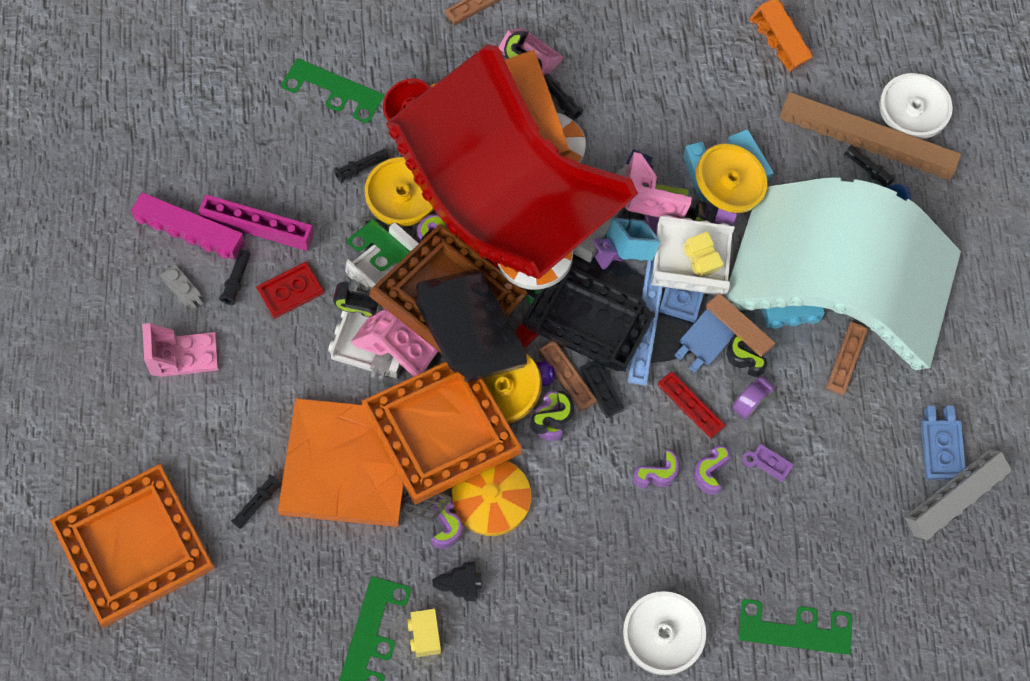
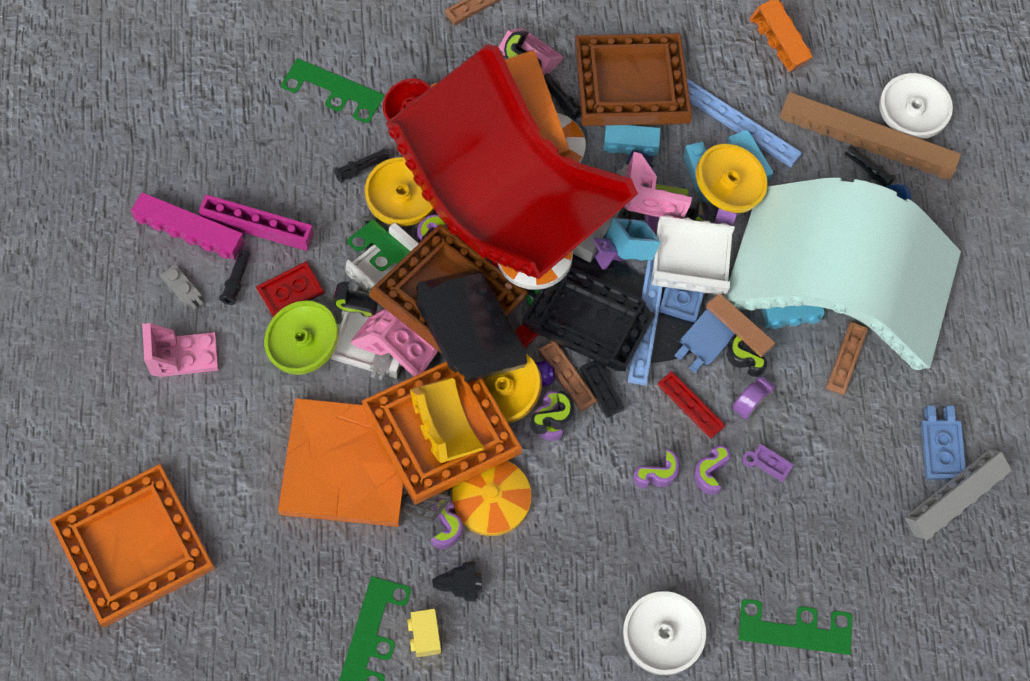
(261, 492): black pin -> none
(301, 337): none -> lime dish
(444, 420): none -> yellow panel
(628, 137): none -> medium azure brick
(632, 79): none -> dark orange tile
(702, 255): light yellow brick -> none
(738, 122): none -> light blue tile

